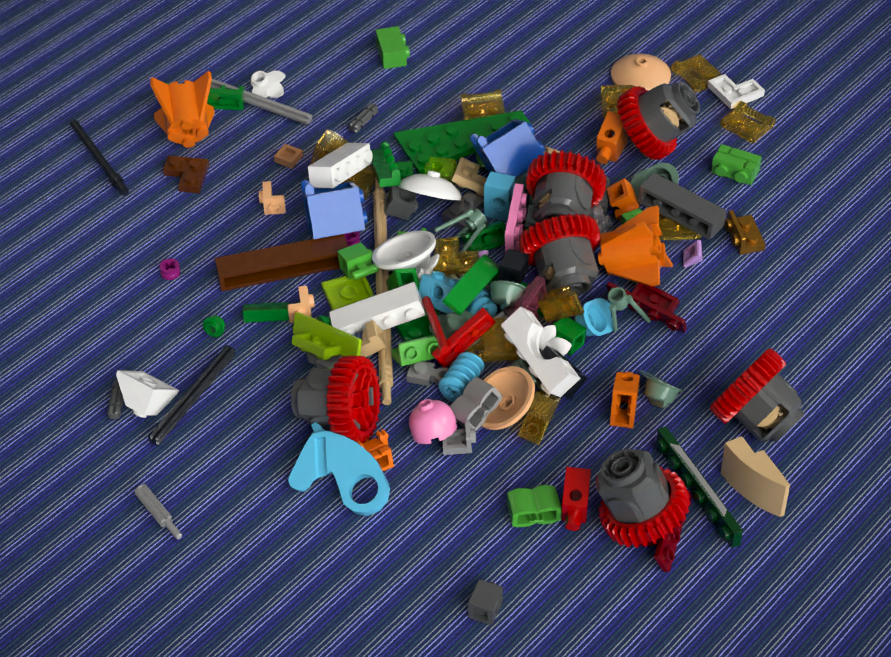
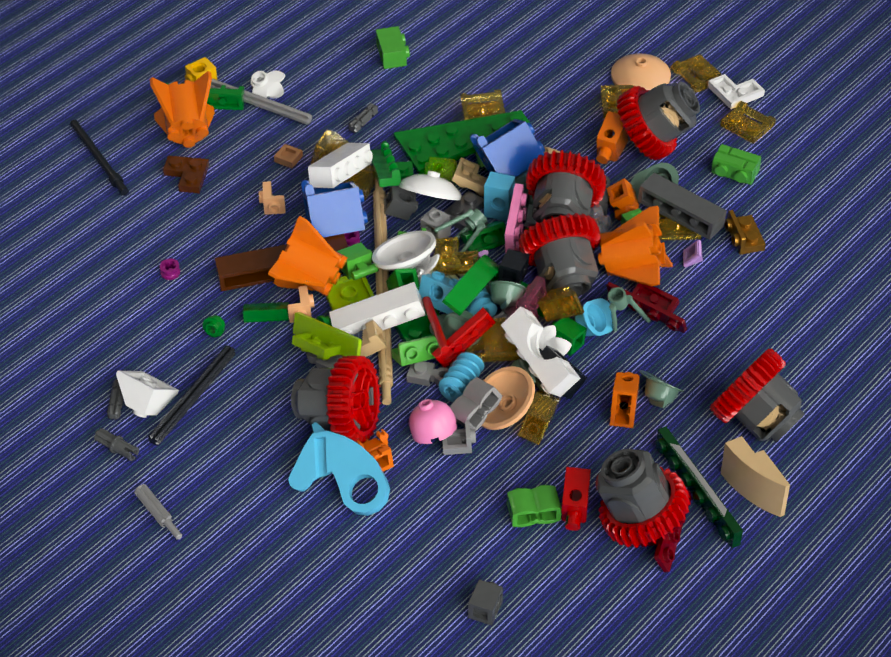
(116, 444): none -> dark grey axle
(198, 68): none -> yellow brick
(308, 261): none -> orange brick
(434, 219): none -> light grey brick

